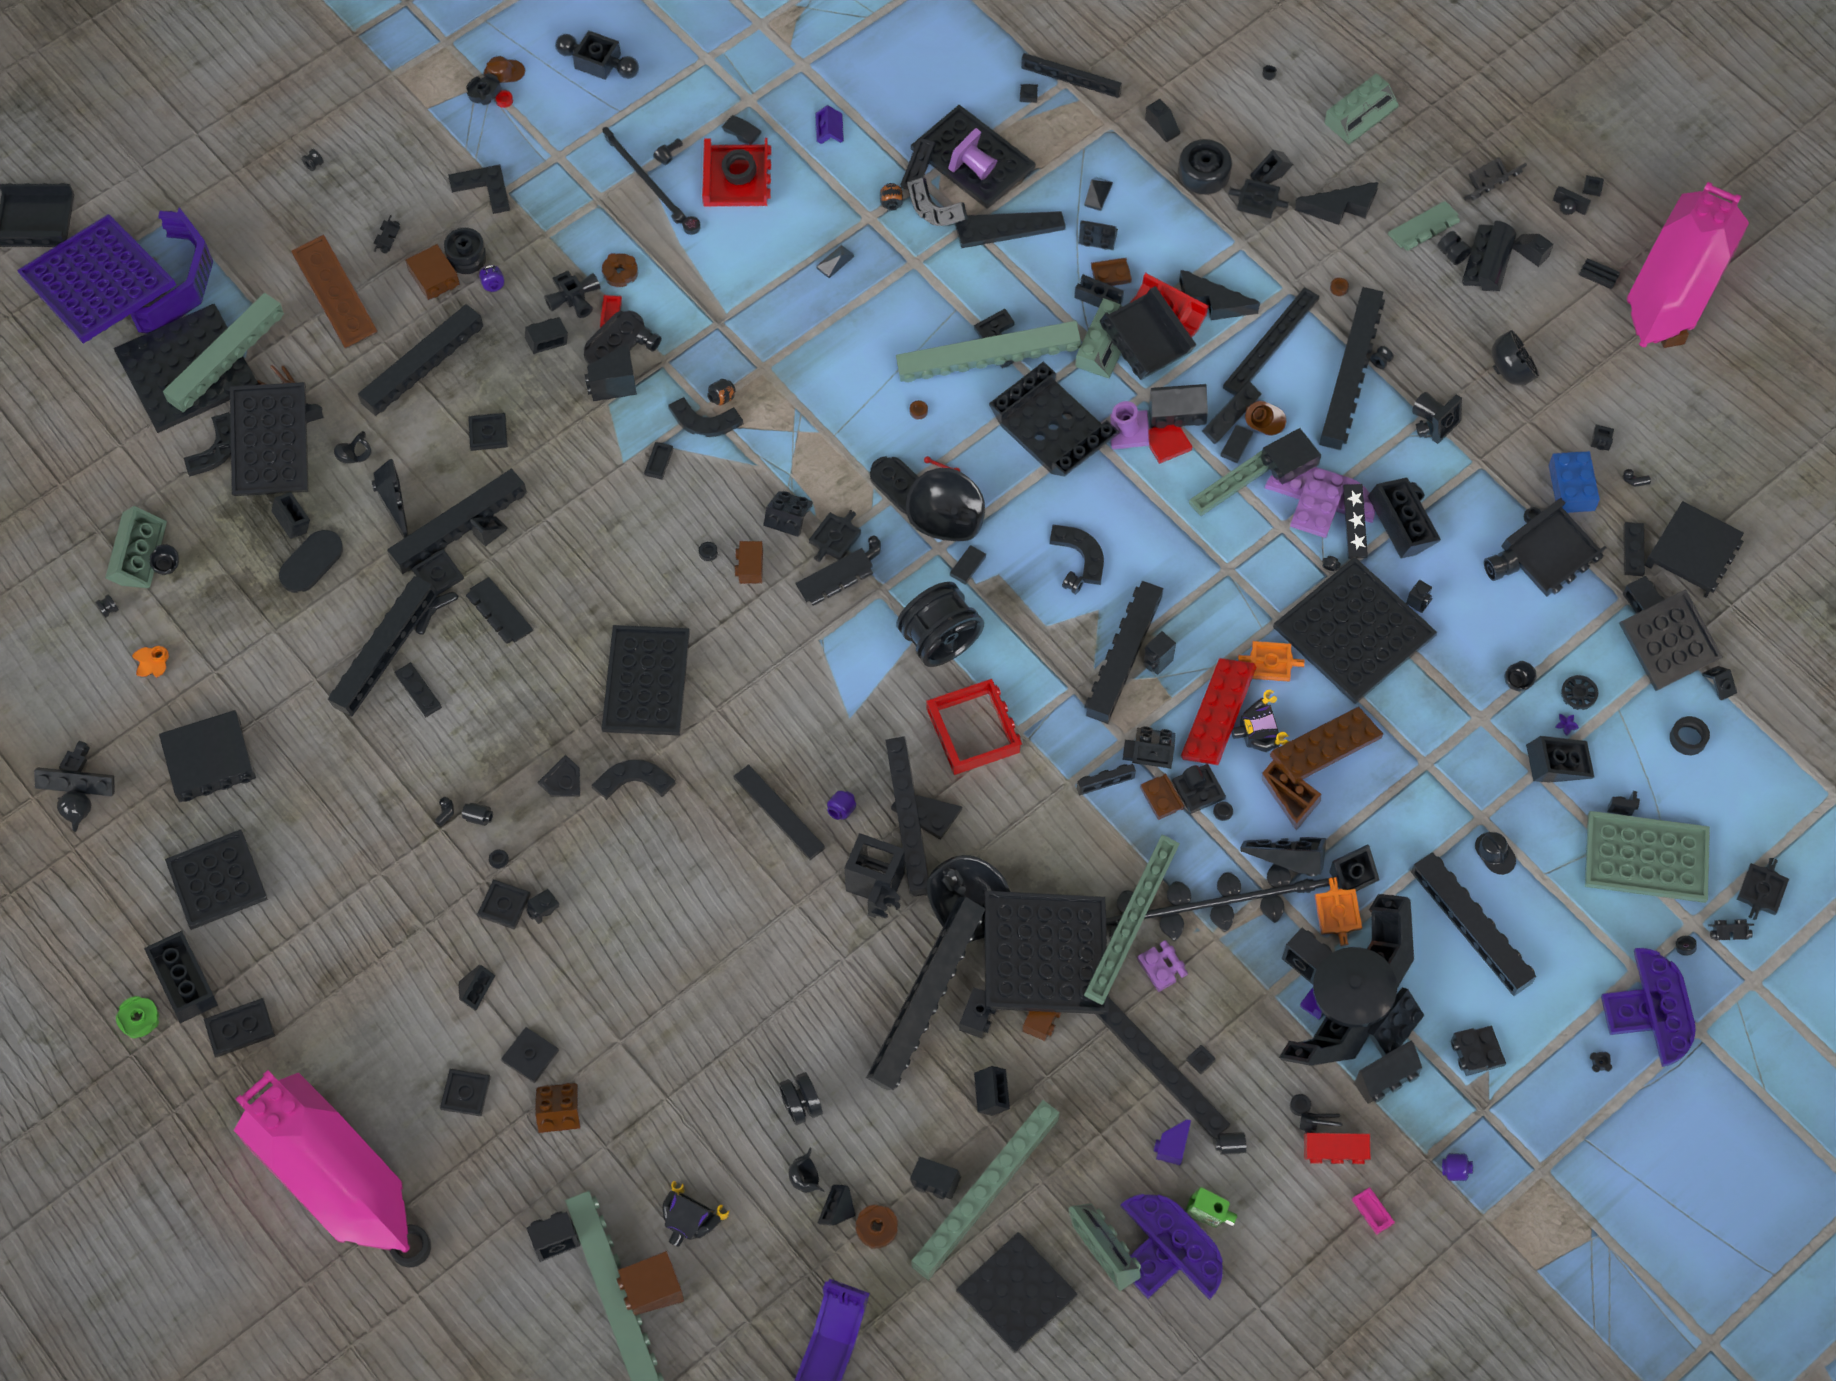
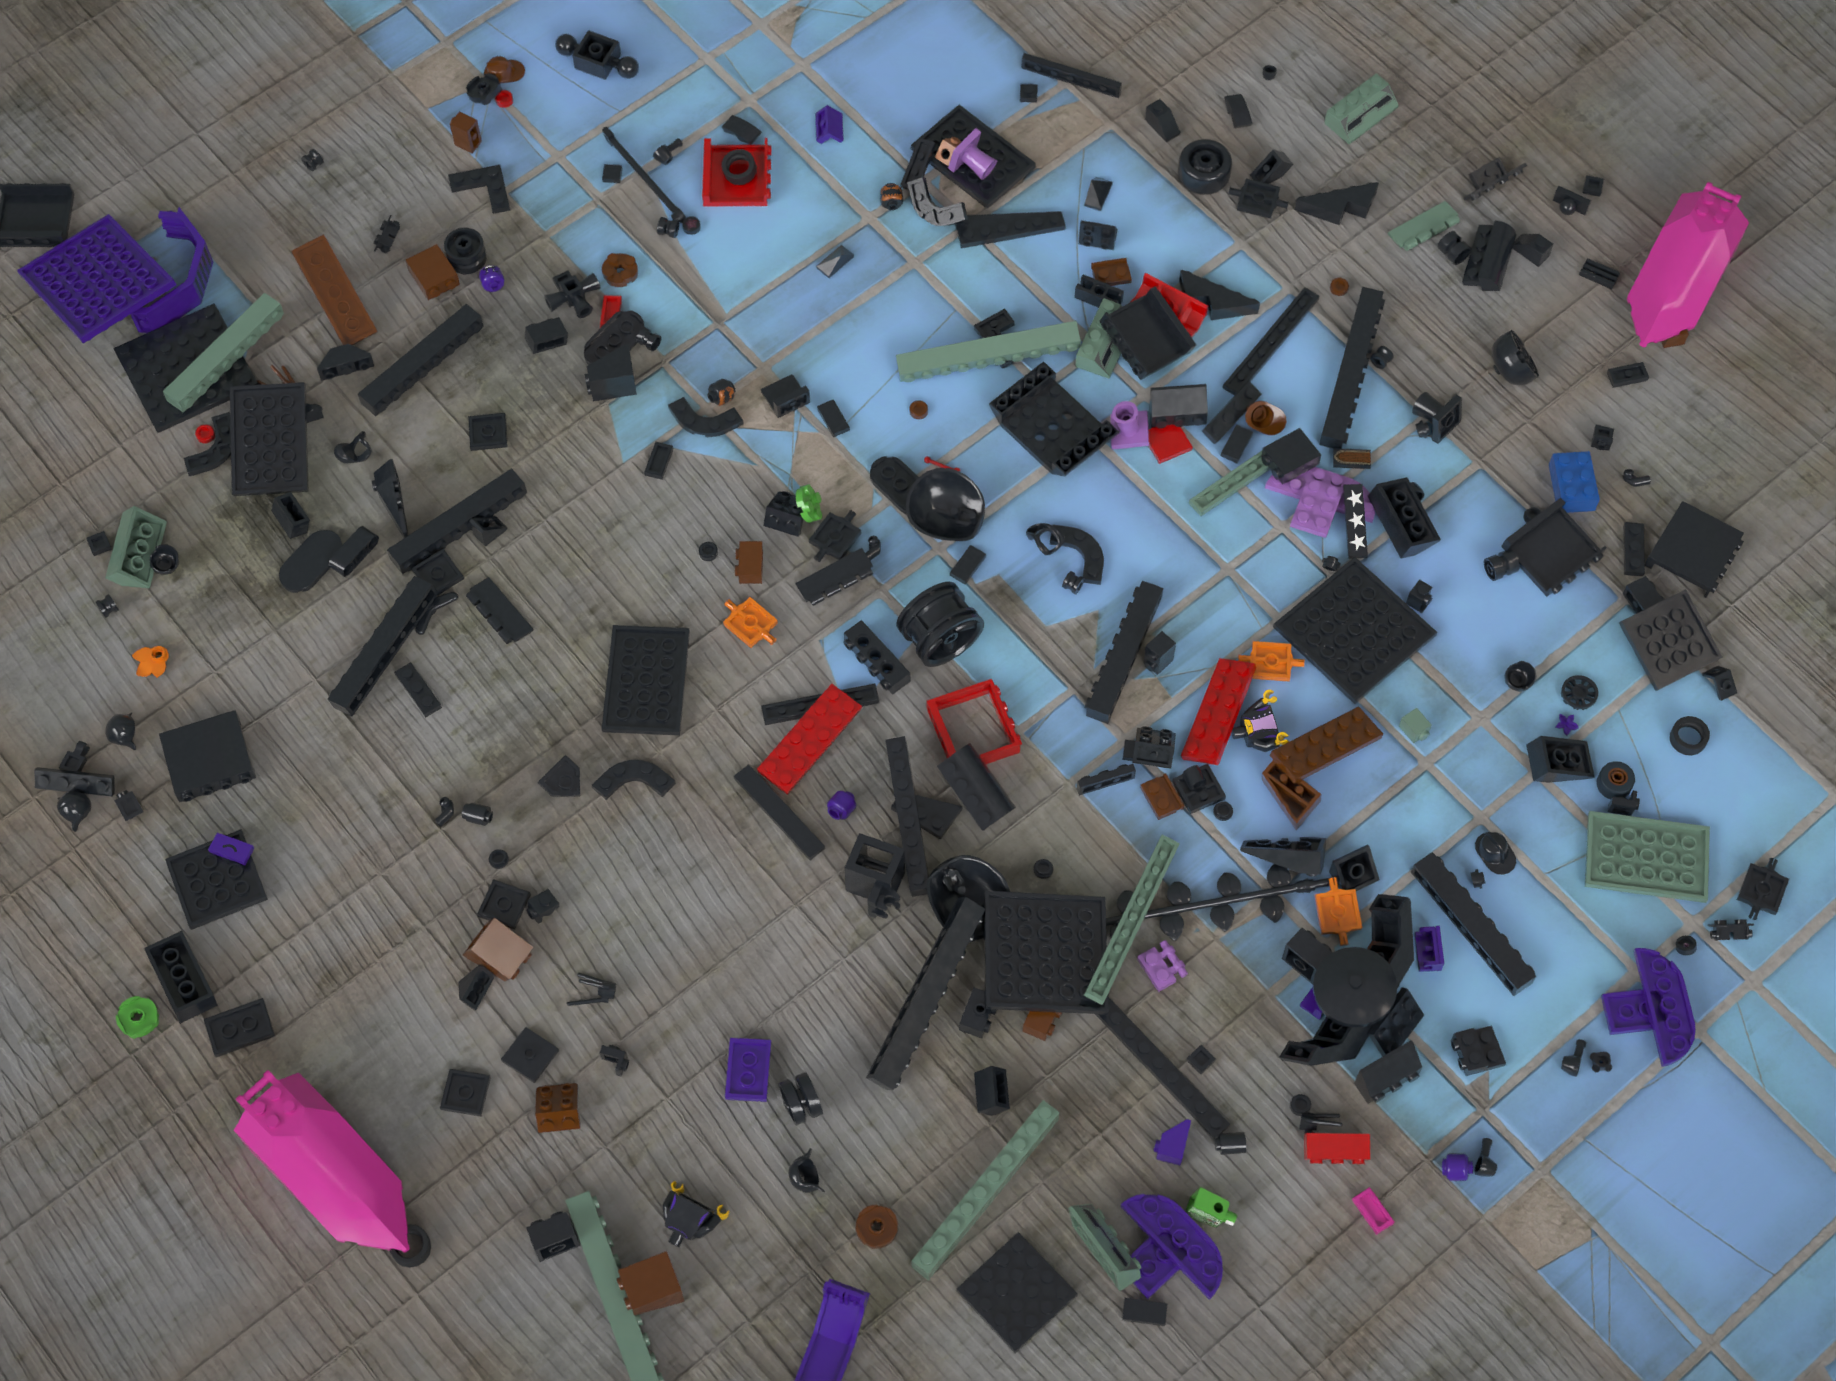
(99, 543): none -> black plate
(121, 730): none -> black hair
(128, 805): none -> black bracket
(205, 434): none -> red tile
(231, 848): none -> dark purple tile
(343, 361): none -> black slope
(353, 551): none -> black beam
(465, 132): none -> reddish brown brick
(498, 950): none -> slope
(605, 989): none -> black plant
(612, 173): none -> black tile
(614, 1054): none -> black bracket
(668, 227): none -> black wheel
(748, 1069): none -> dark purple plate
(750, 622): none -> orange plate
(786, 395): none -> black bracket
(796, 708): none -> black tile
(809, 502): none -> bright green plate
(809, 738): none -> red plate
(833, 418): none -> black tile
(837, 1206): black slope -> none
(860, 634): none -> black brick
(935, 1178): black brick -> none
(949, 144): none -> nougat bracket
(976, 786): none -> black brick
(1036, 530): none -> black piece
(1043, 869): none -> black plate
(1144, 1312): none -> black tile
(1239, 111): none -> black slope
(1351, 458): none -> tile
(1415, 726): none -> sand green brick
(1429, 949): none -> dark purple hinge
(1477, 878): none -> black plate
(1484, 1165): none -> black bar
(1571, 1064): none -> black bar
(1615, 780): none -> black wheel
(1627, 374): none -> black plate

